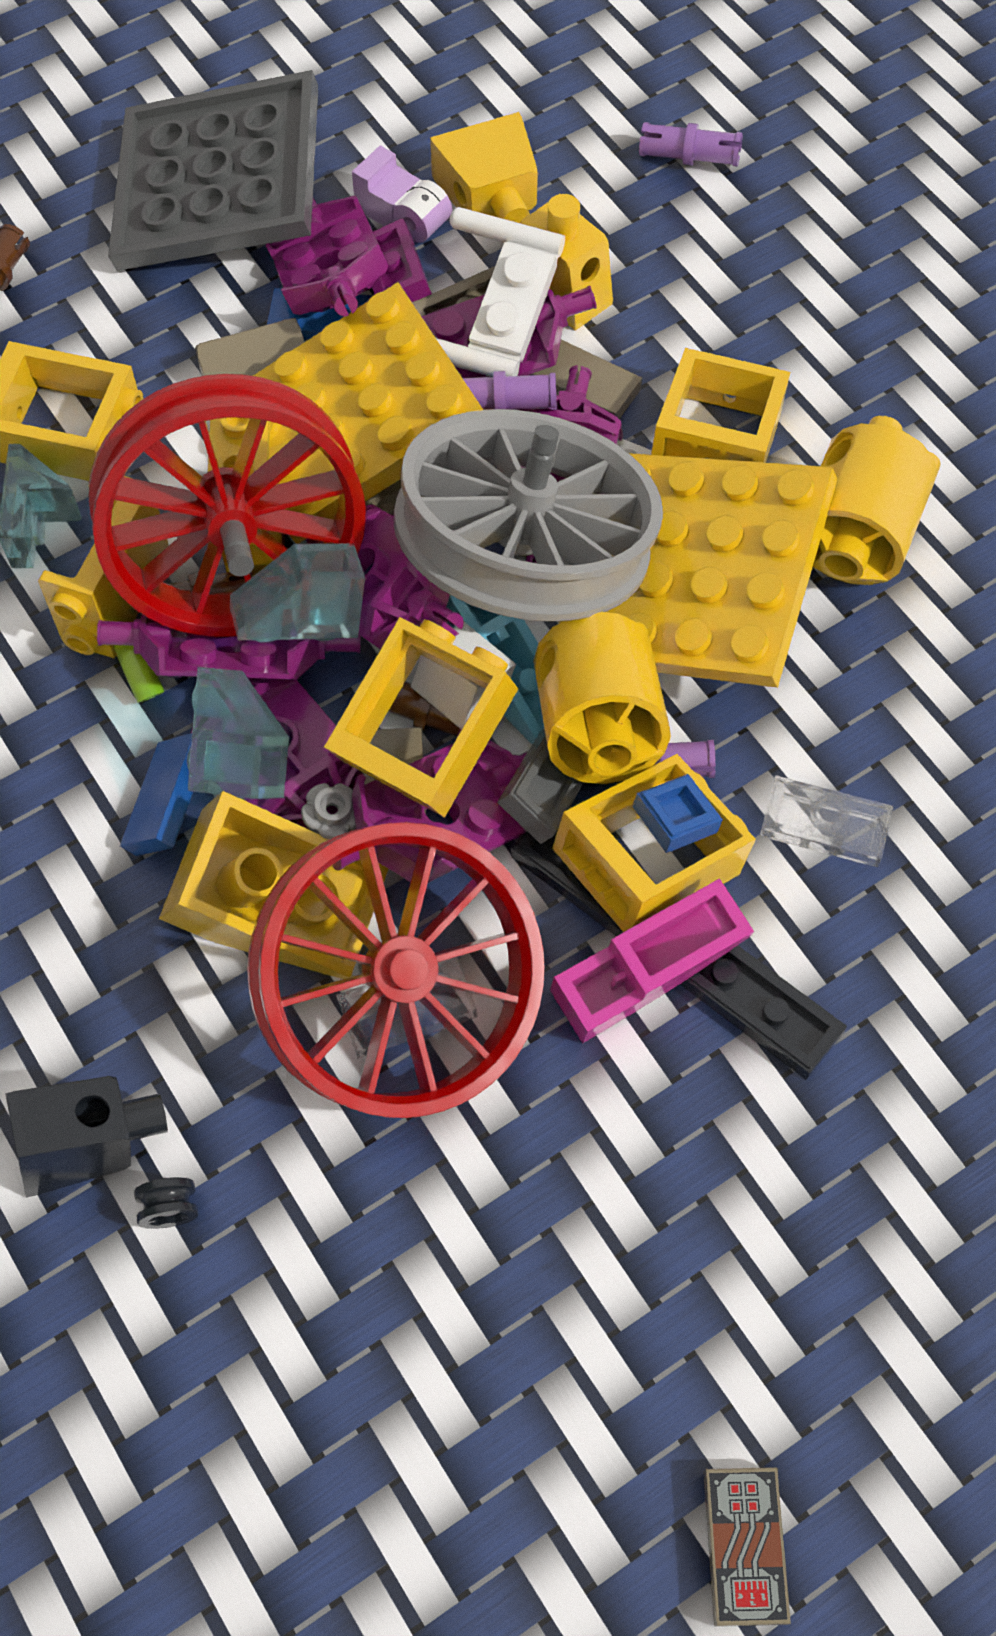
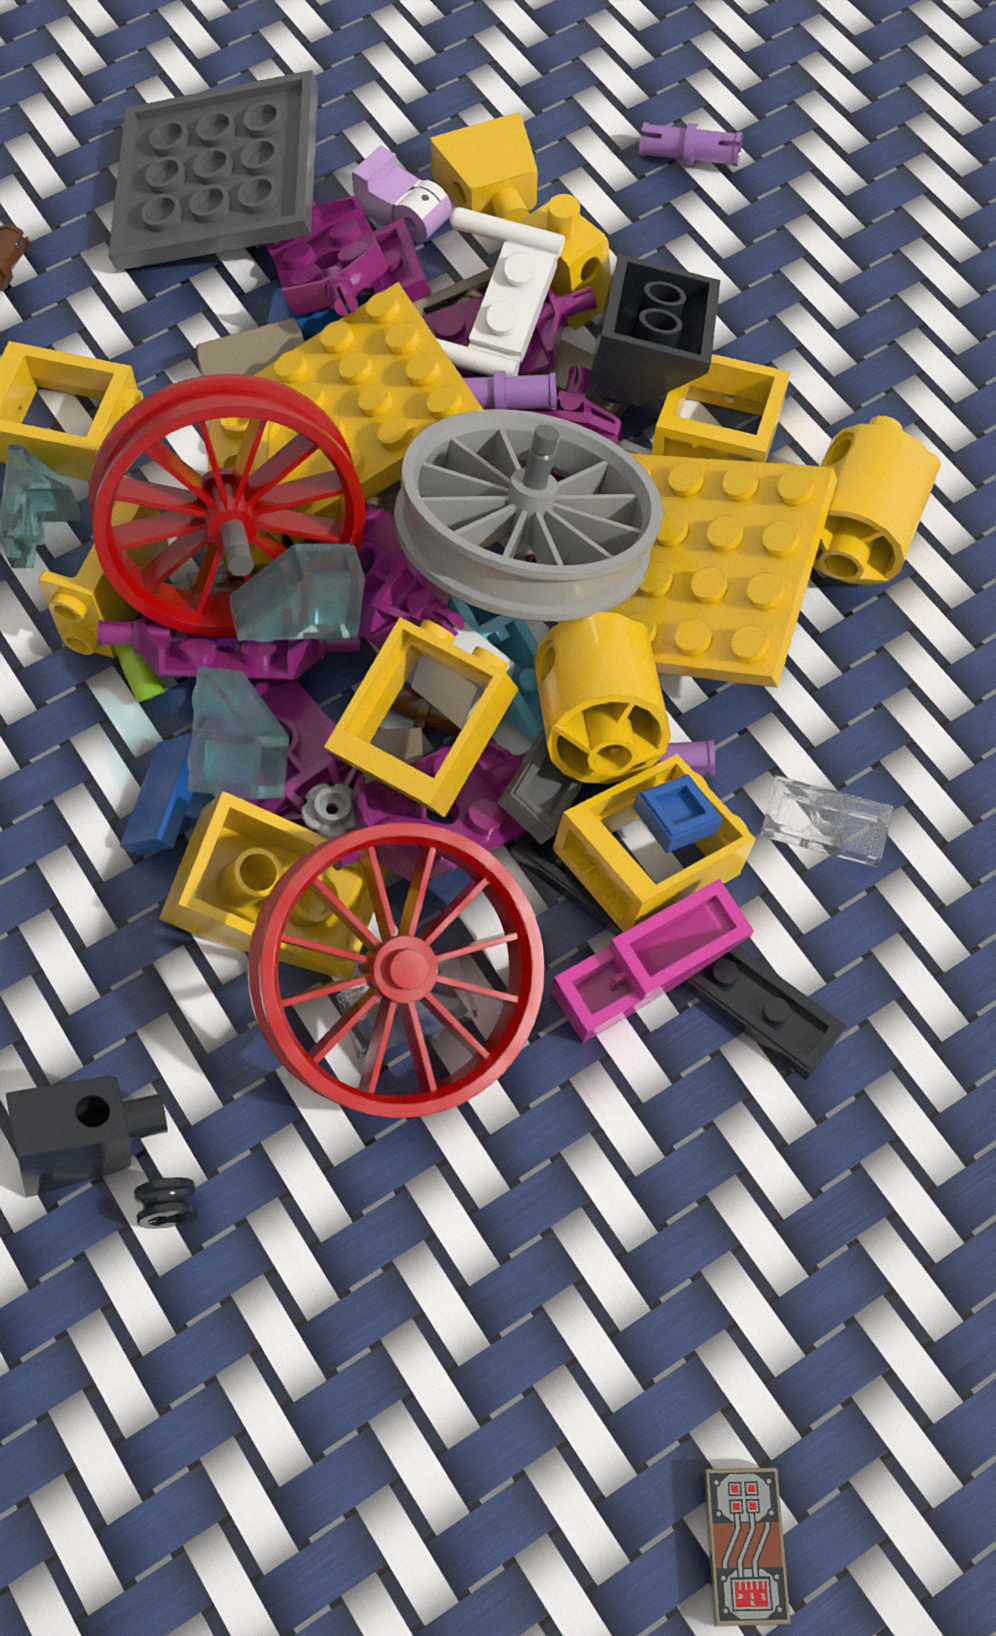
(652, 331): none -> black slope

